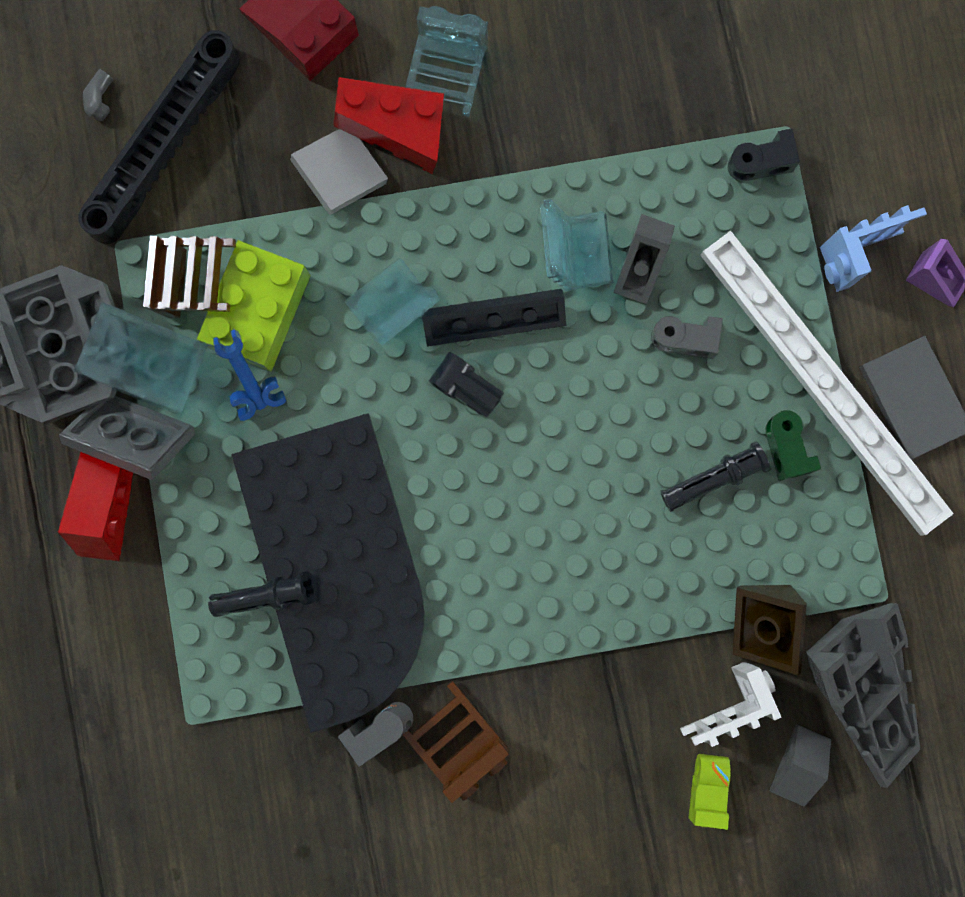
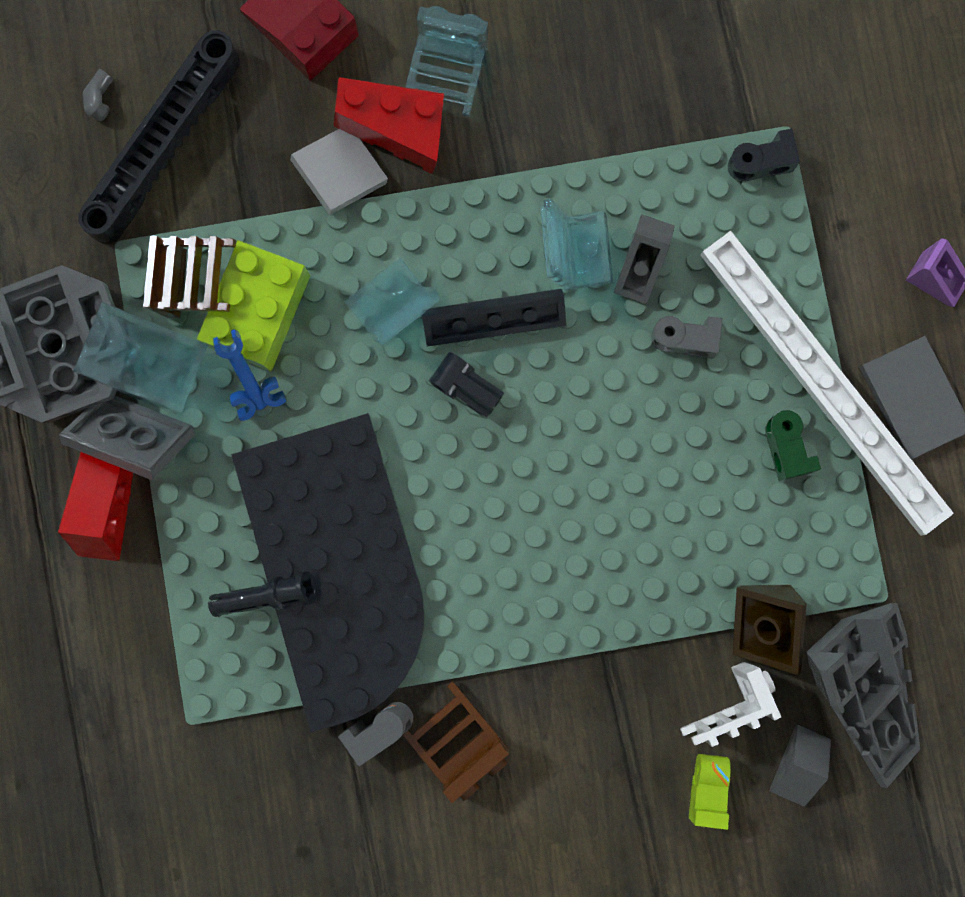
(731, 470): black pin -> none
(844, 249): light blue plate -> none

